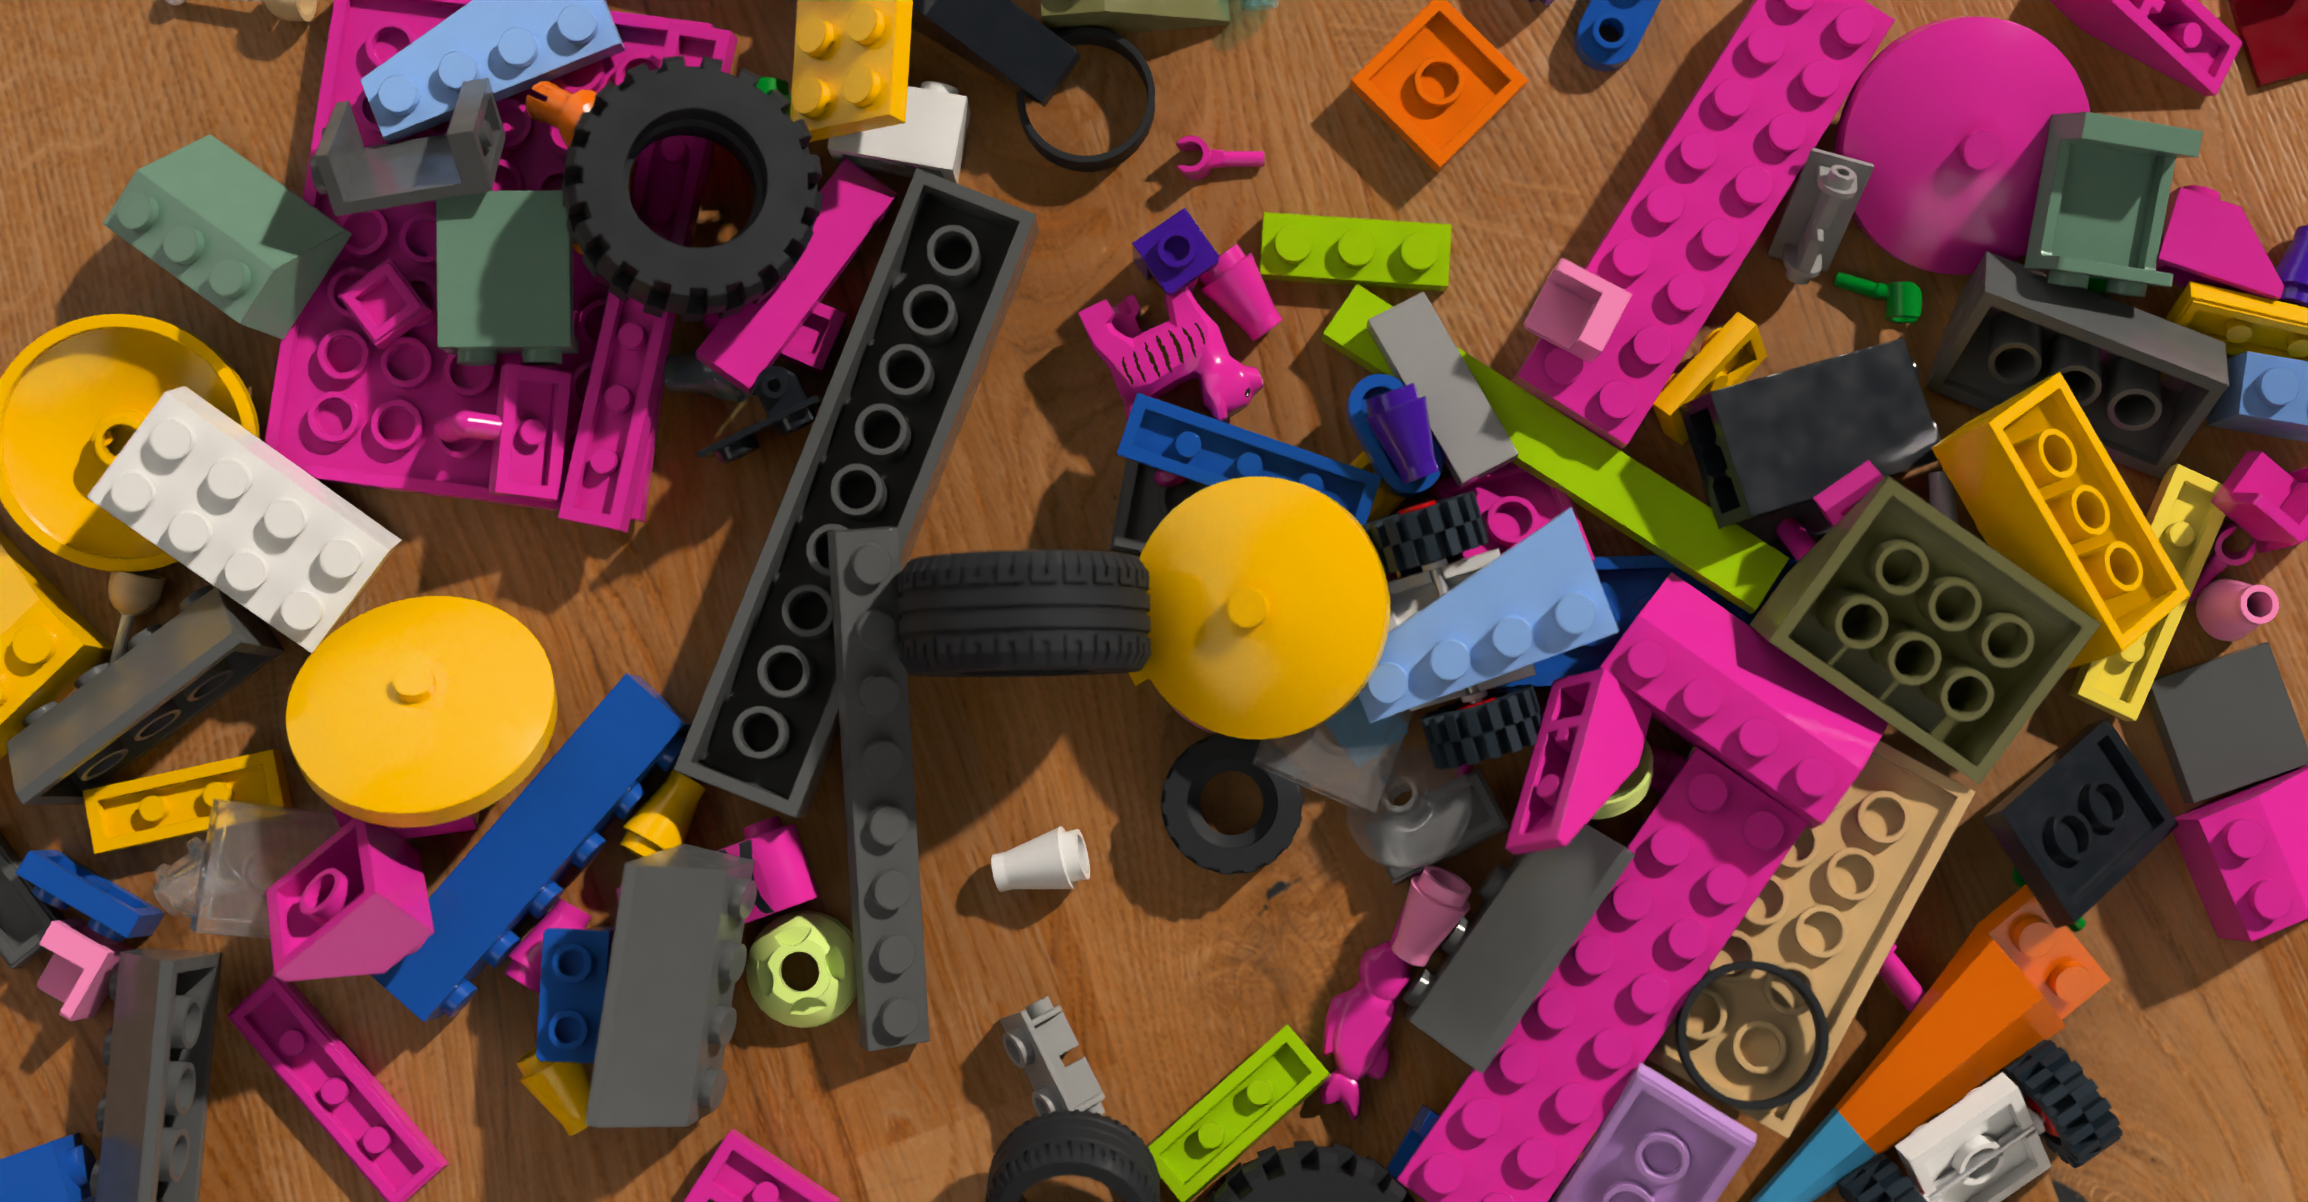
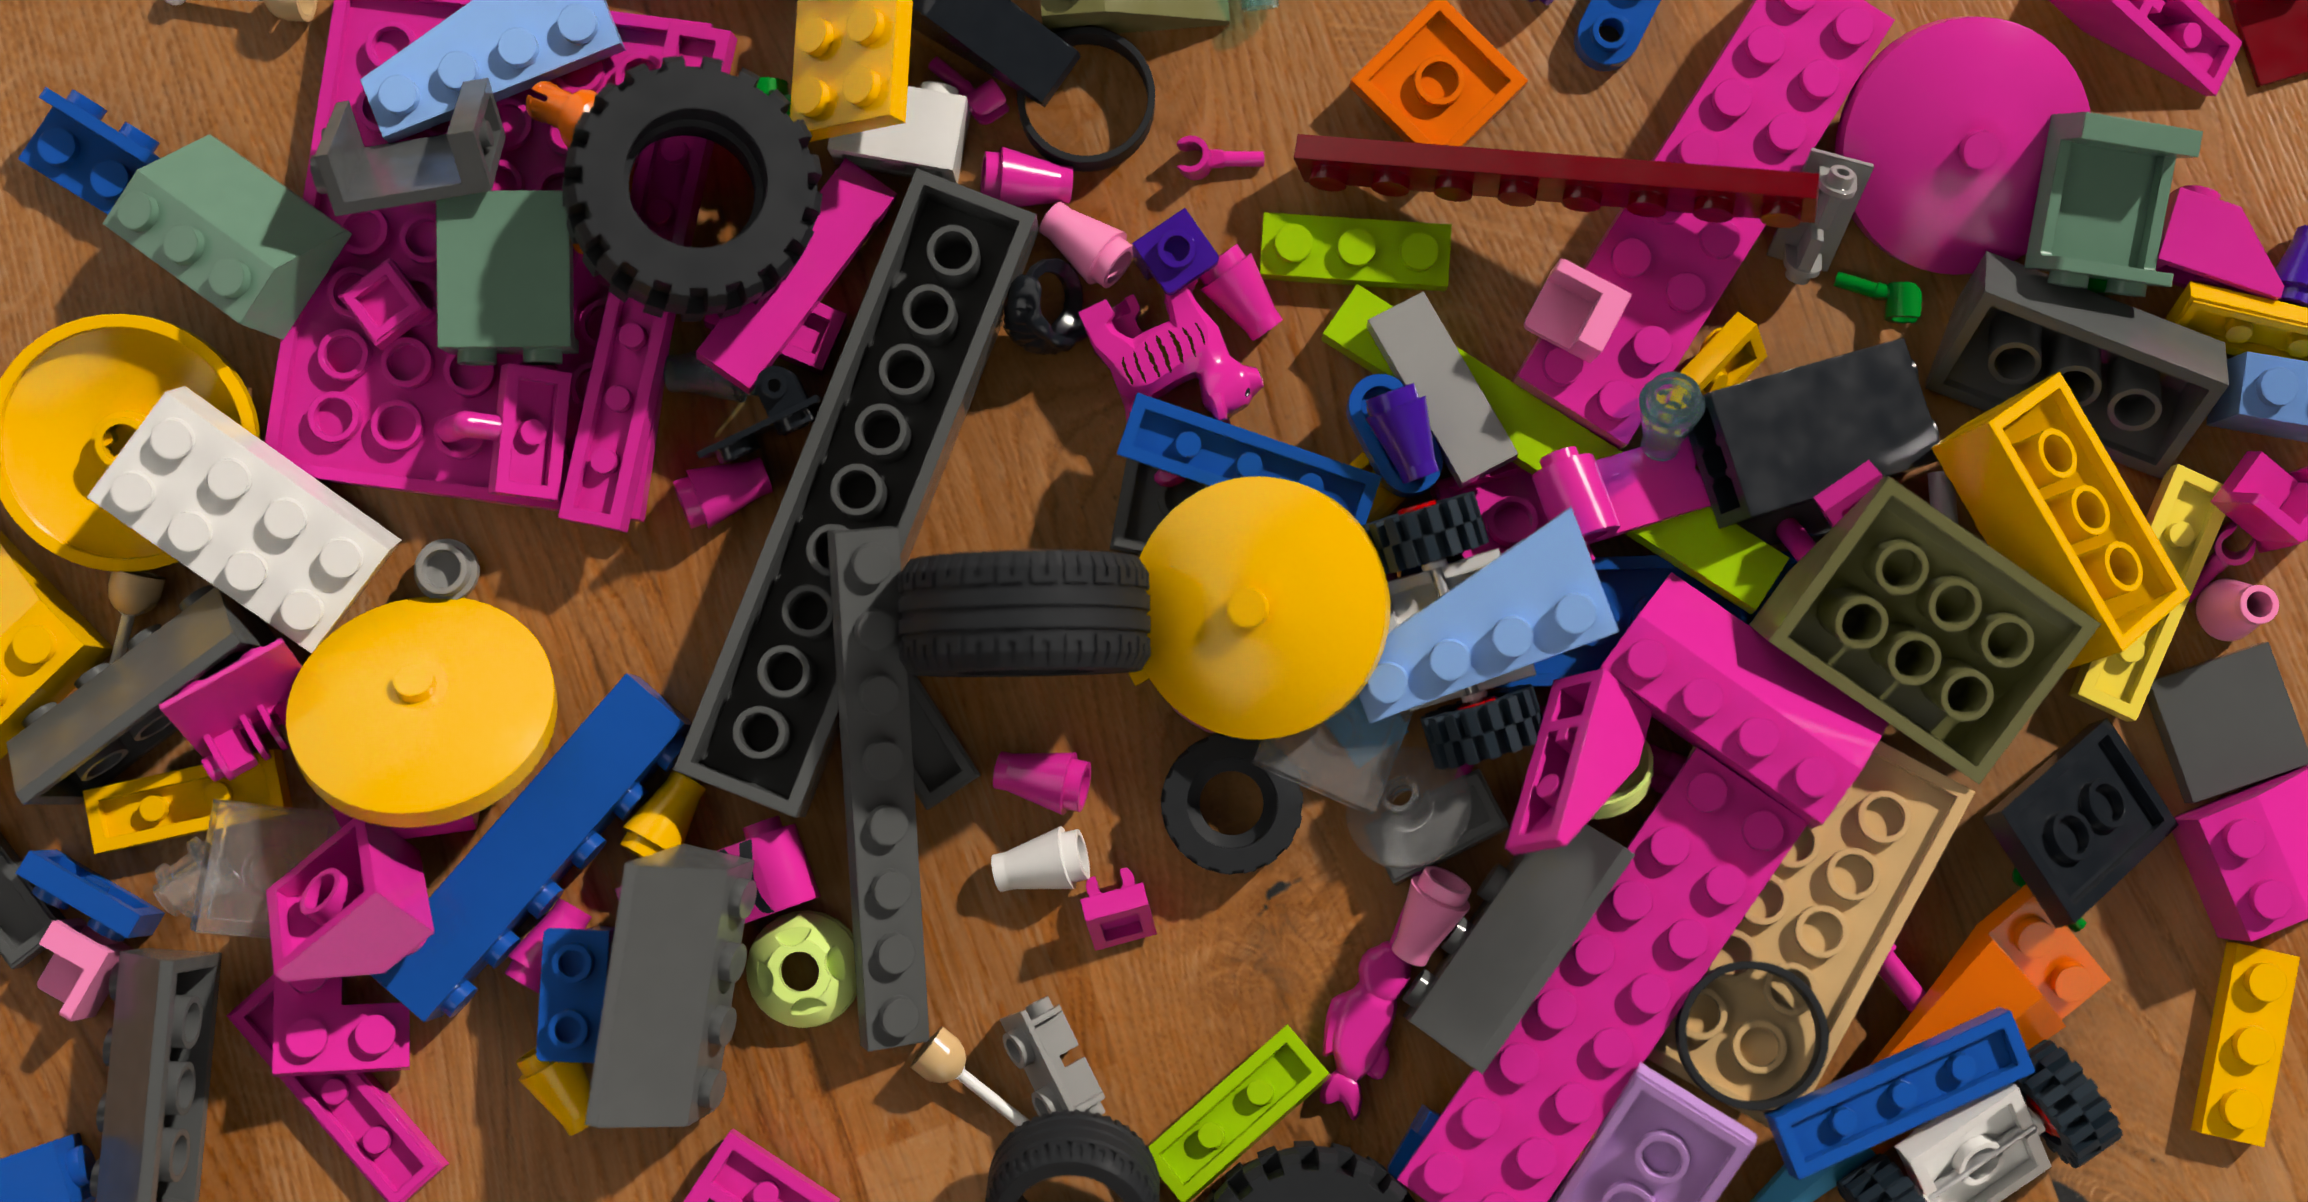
(85, 152): none -> blue bracket
(237, 708): none -> dark pink hinge
(325, 1037): none -> dark pink plate
(446, 569): none -> light grey plate
(720, 490): none -> dark pink cone
(939, 758): none -> dark grey tile
(945, 1060): none -> tan hinge
(985, 102): none -> dark pink hand
(1024, 179): none -> dark pink cone
(1024, 317): none -> black piece
(1046, 779): none -> dark pink cone
(1089, 245): none -> bright pink cone
(1117, 914): none -> dark pink tile
(1576, 181): none -> dark red plate
(1619, 490): none -> dark pink door
(1668, 413): none -> clear light blue cone
(1899, 1093): none -> blue plate
(2245, 1043): none -> yellow plate

